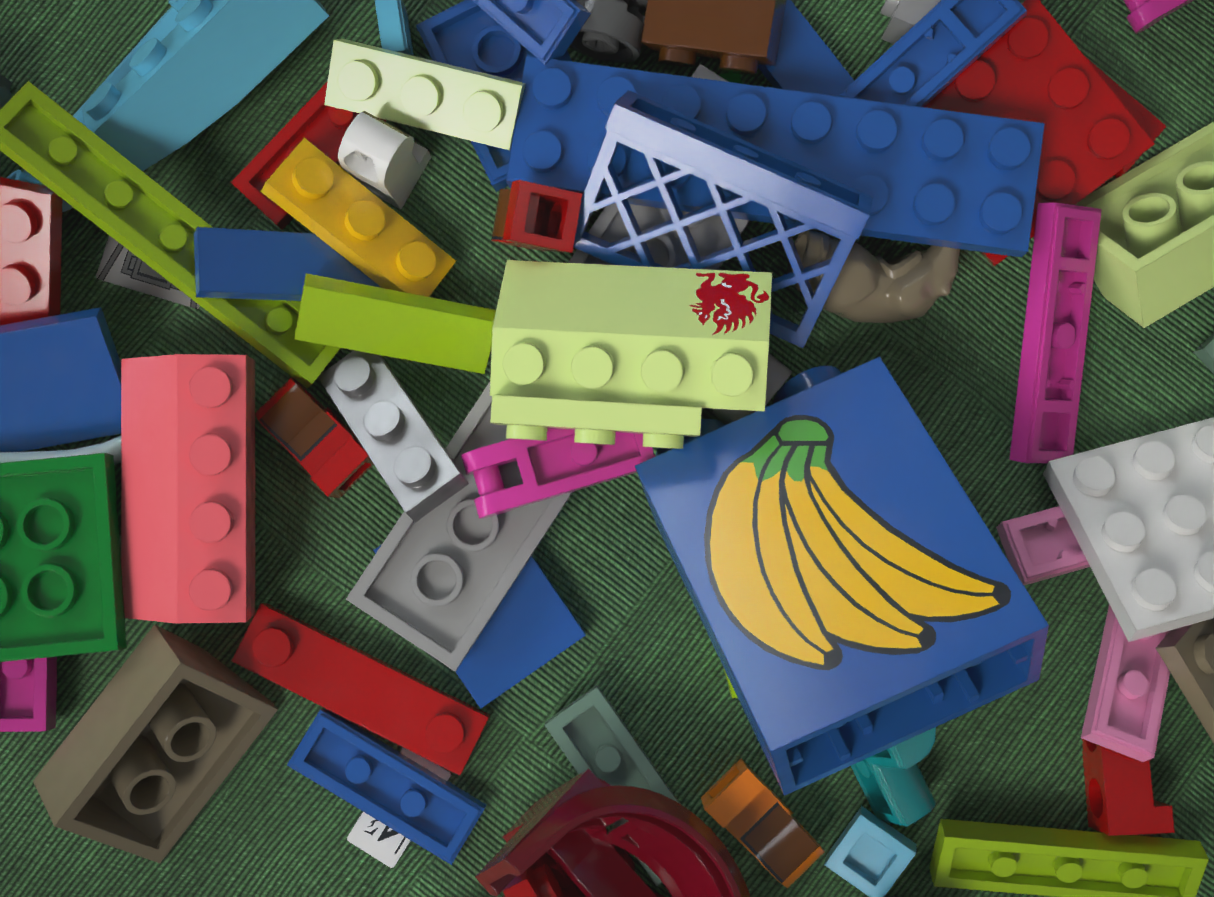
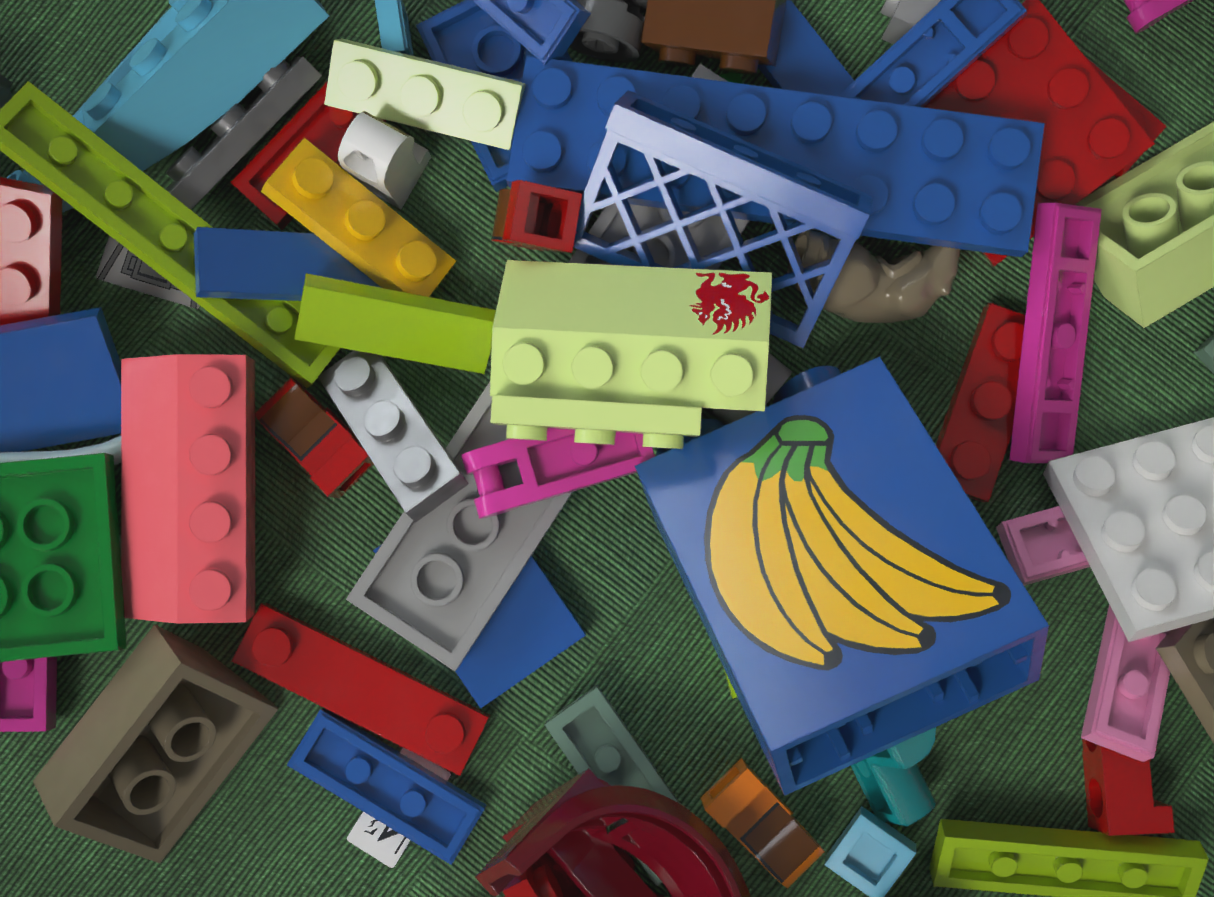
(240, 130): none -> flat silver plate
(984, 402): none -> red plate

